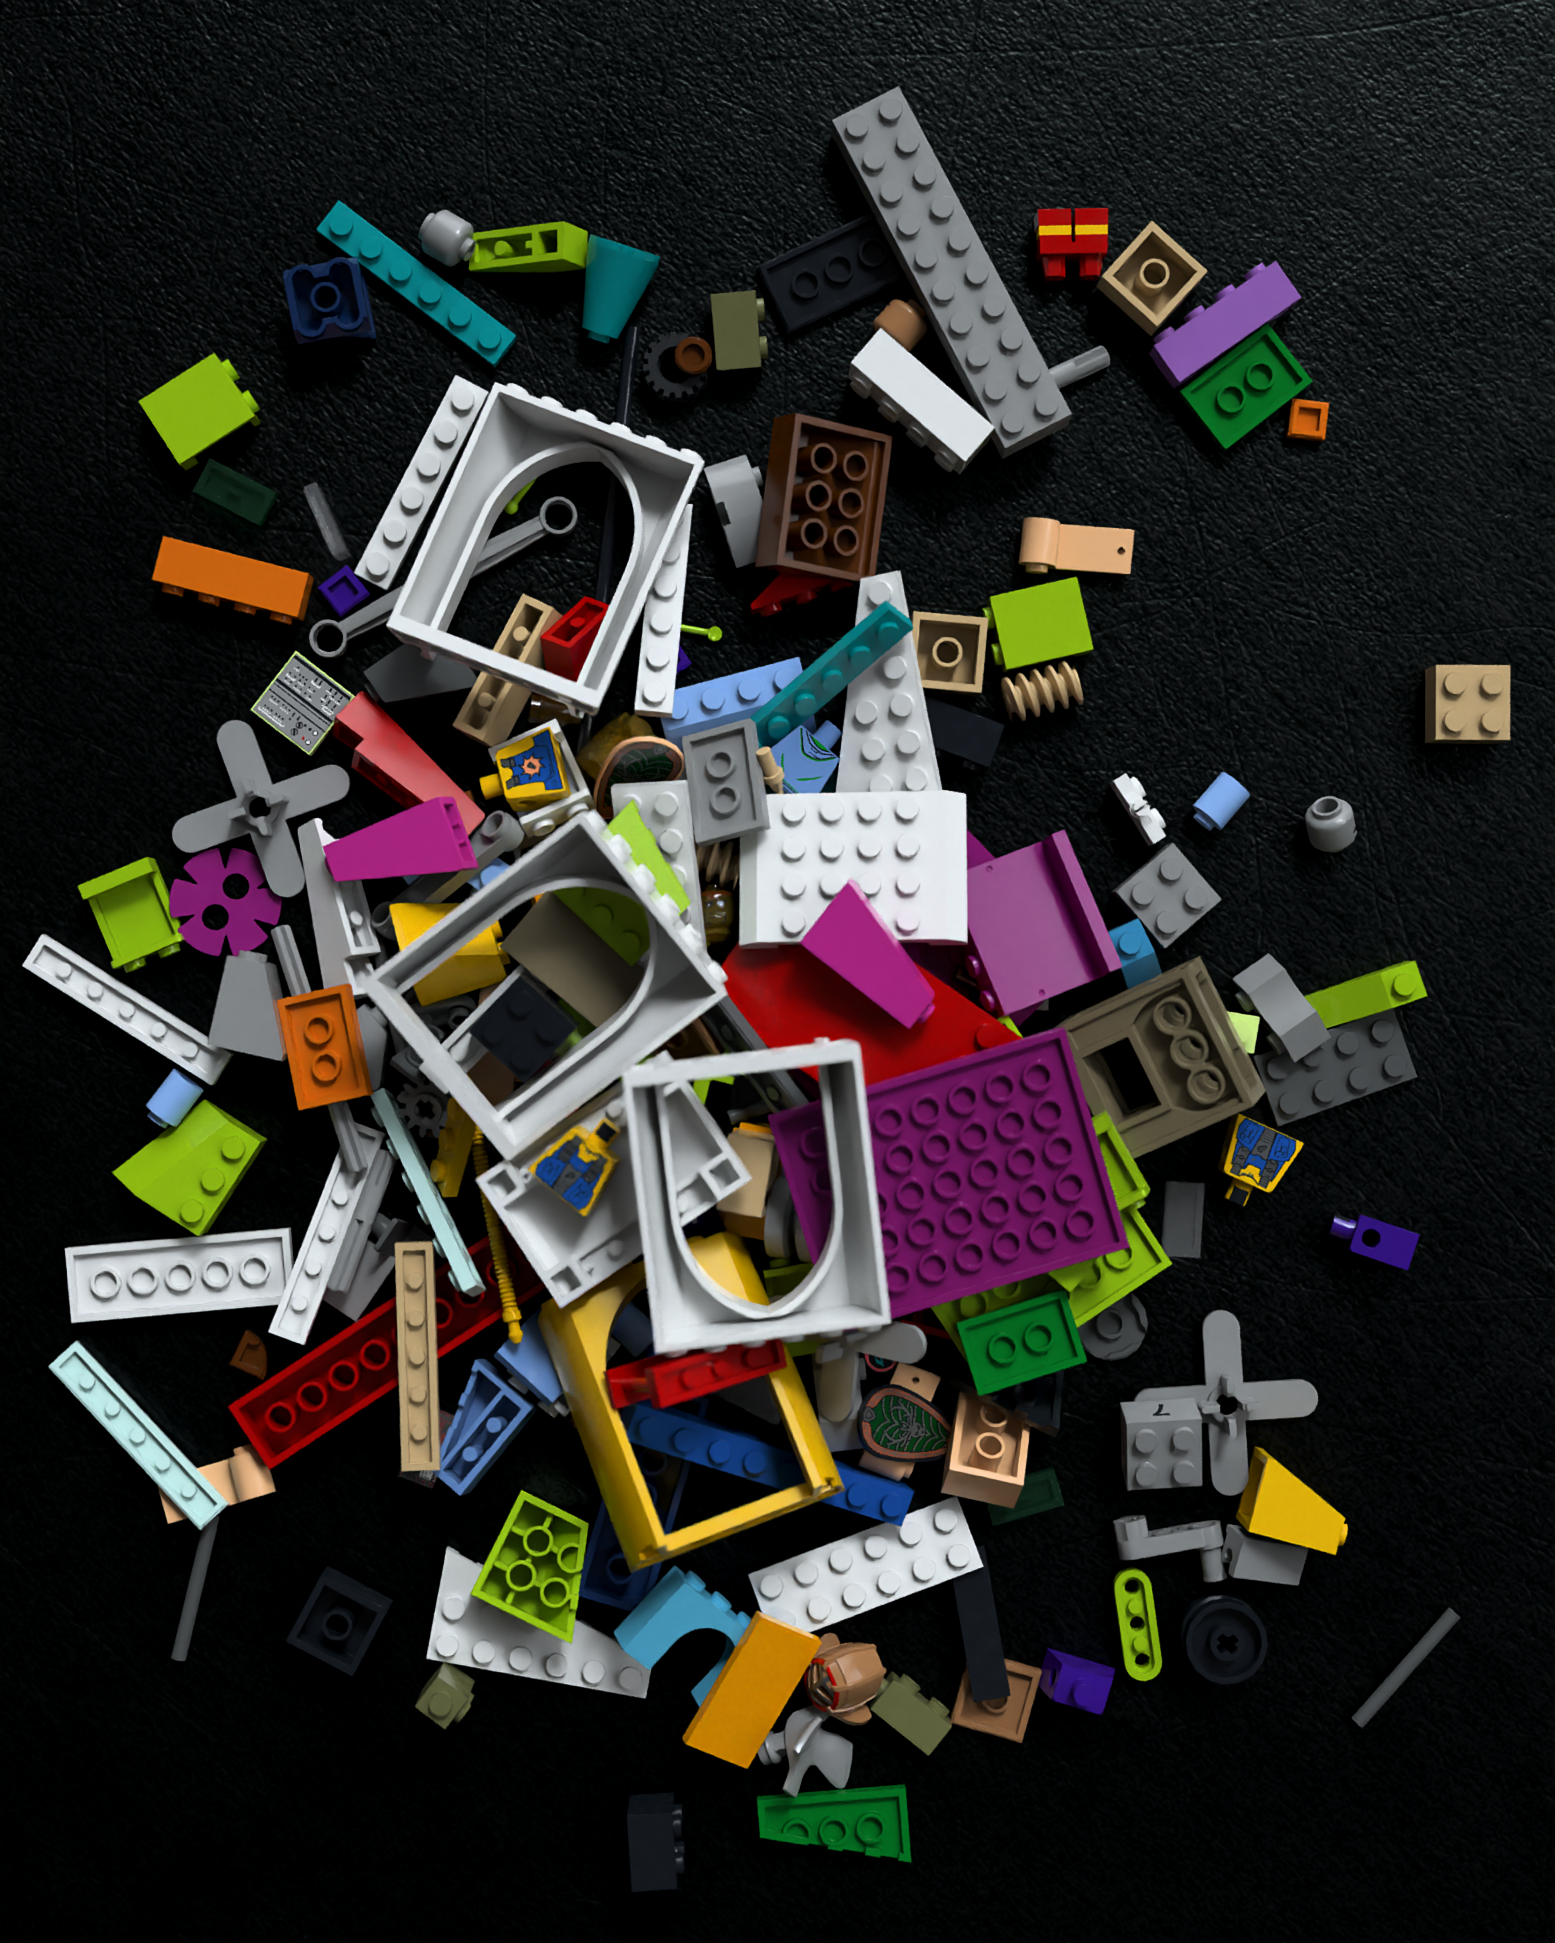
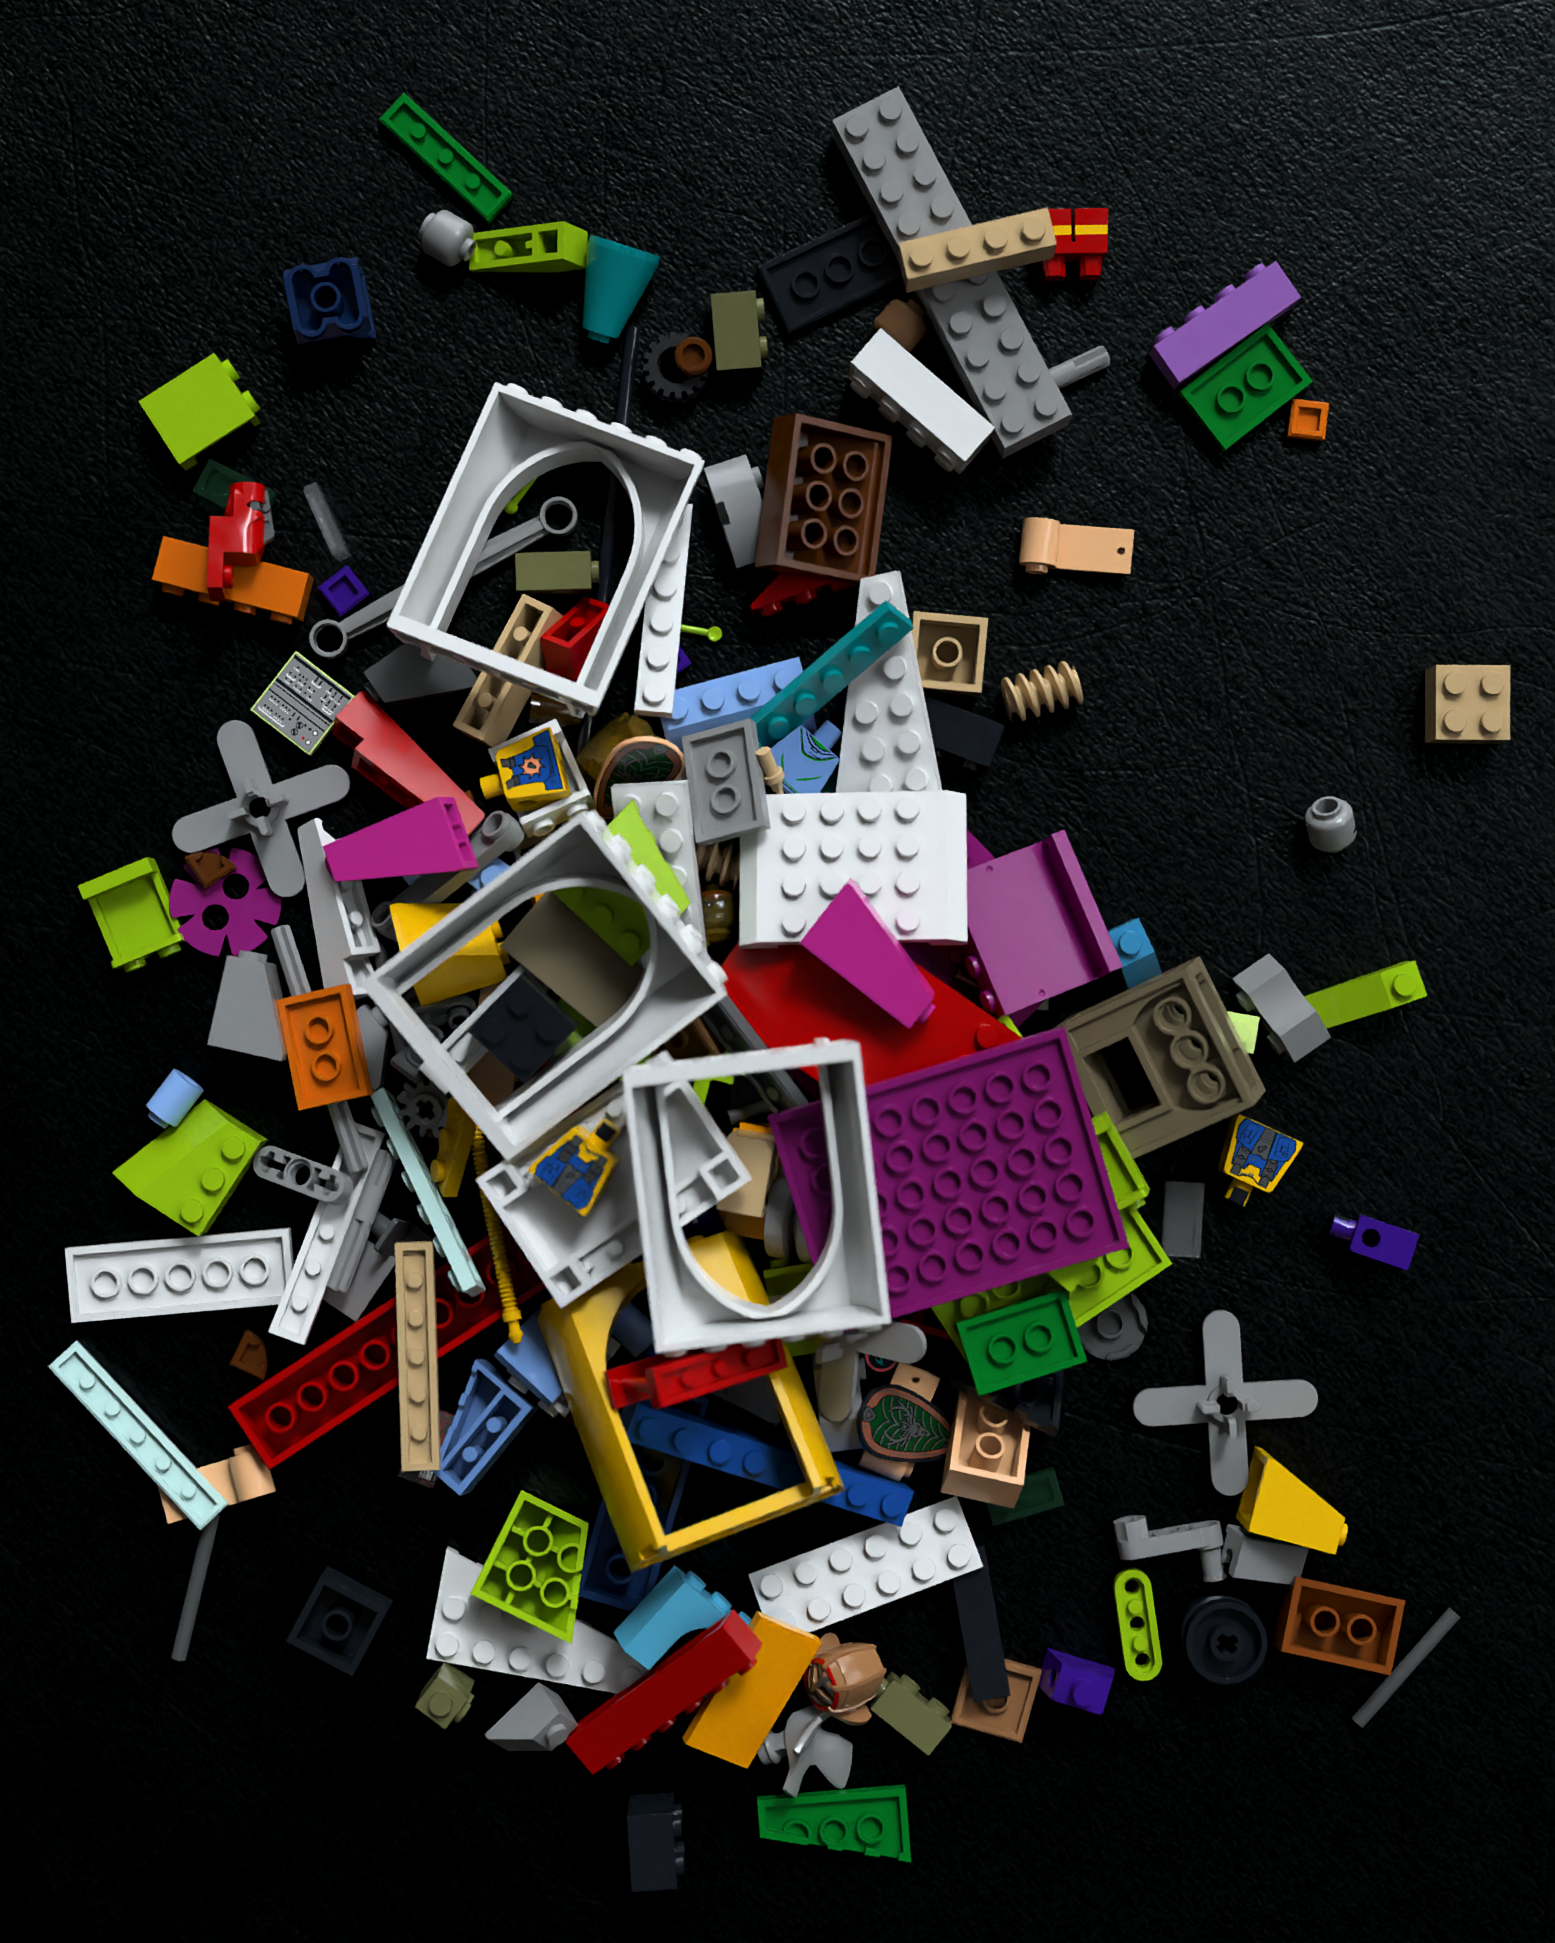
(127, 1009): white plate -> none
(209, 867): none -> reddish brown tile
(238, 535): none -> red plate
(293, 1164): none -> light grey beam
(417, 284): teal plate -> none
(422, 483): white plate -> none
(446, 158): none -> green tile
(534, 1723): none -> light grey slope
(556, 573): none -> olive brick
(664, 1692): none -> red brick
(976, 250): none -> tan brick
(1038, 624): lime panel -> none
(1147, 821): white plate -> none
(1151, 278): tan brick -> none
(1161, 1444): light grey brick -> none
(1166, 895): light grey brick -> none
(1220, 802): light blue brick -> none
(1339, 1625): none -> dark orange slope
(1351, 1064): dark grey plate -> none

